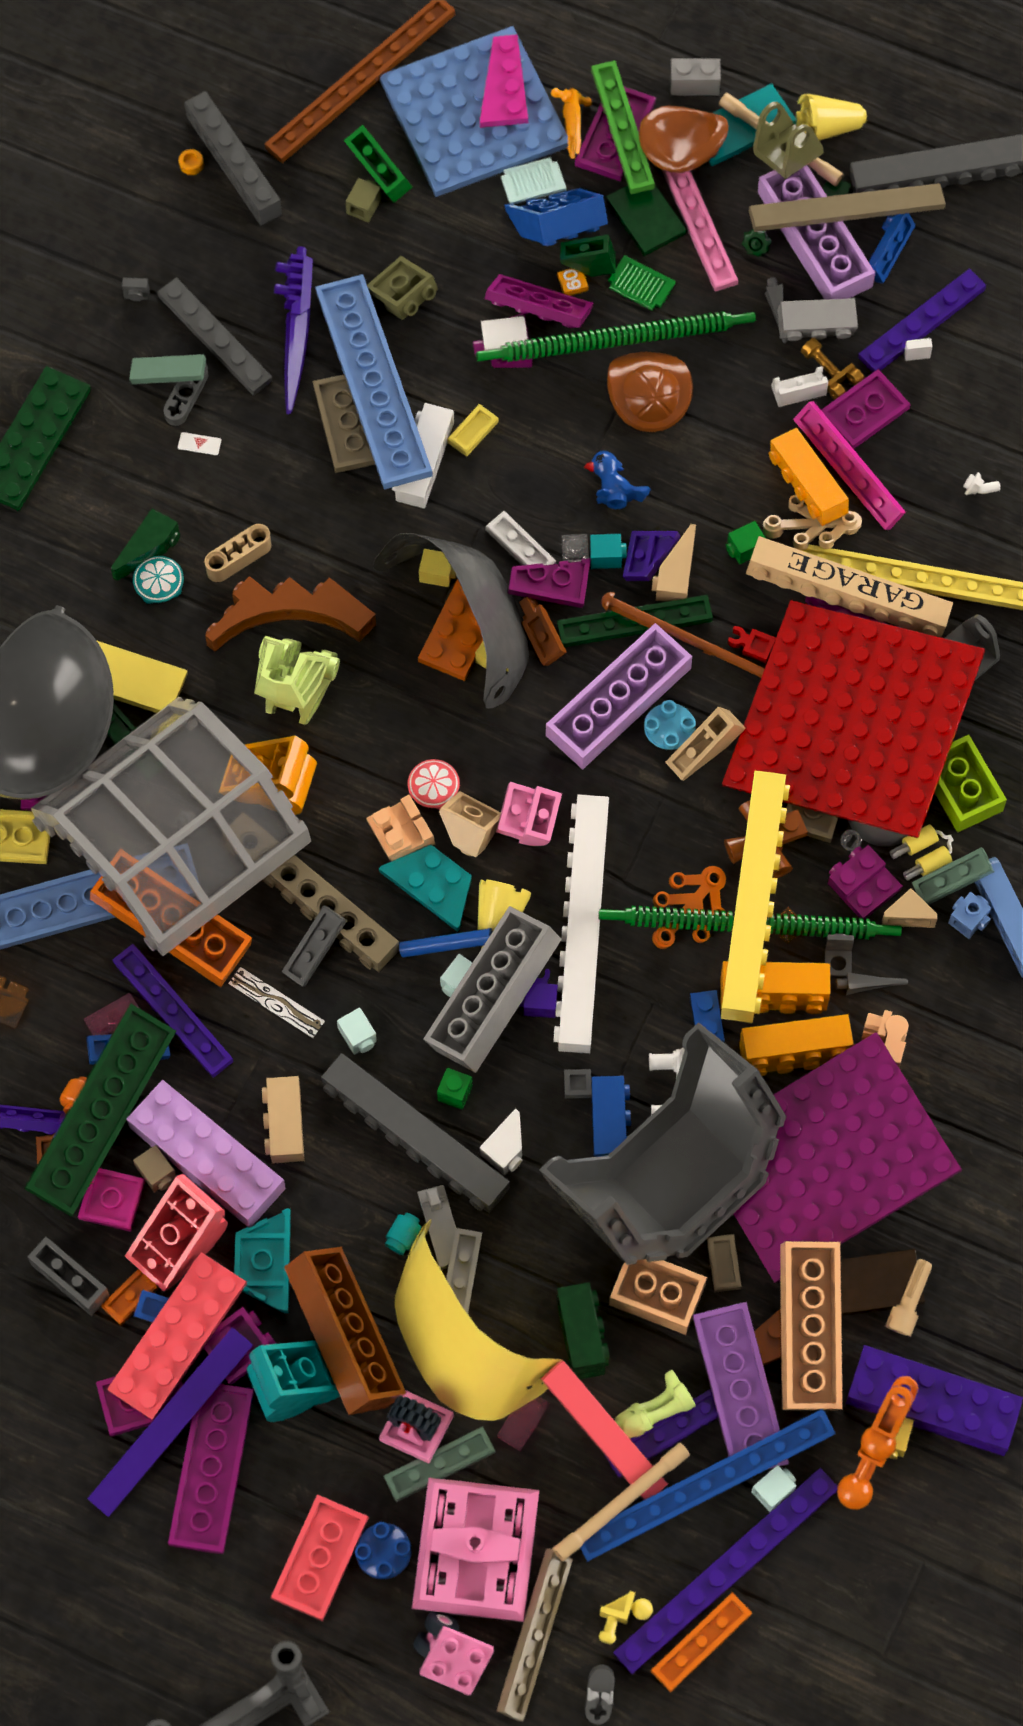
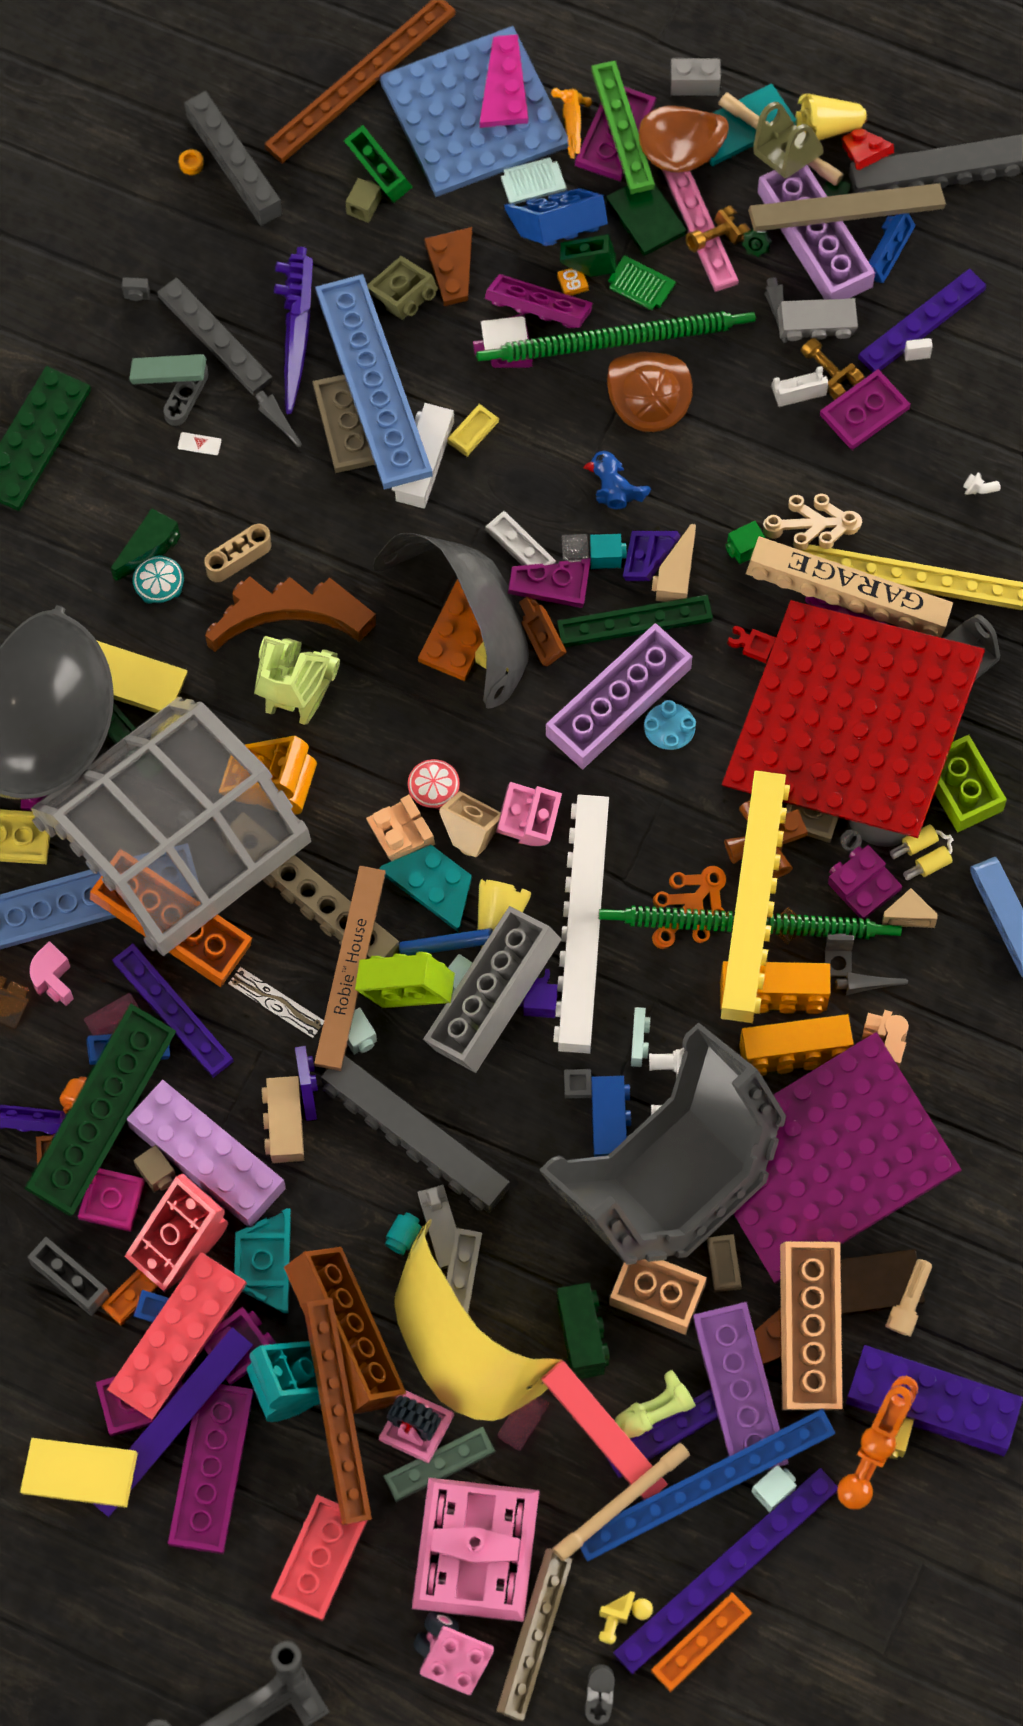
(46, 970): none -> bright pink brick
(79, 1472): none -> light yellow tile
(271, 409): none -> dark grey piece
(307, 1081): none -> dark purple wing
(314, 946): dark grey tile -> none
(337, 1411): none -> dark orange plate
(353, 948): none -> medium nougat tile
(383, 1550): blue dish -> none
(405, 980): none -> lime brick
(435, 569): light yellow brick -> none
(451, 264): none -> dark orange wing
(454, 1088): green brick -> none
(504, 1146): white slope -> none
(641, 617): dark orange bar -> none
(641, 1026): none -> light aqua plate
(697, 240): none -> pearl gold bar
(705, 743): tan slope -> none
(707, 1012): blue plate -> none
(809, 477): light orange brick -> none
(849, 465): dark pink plate -> none
(865, 148): none -> red wing
(953, 876): sand green tile -> none
(970, 914): medium blue brick -> none

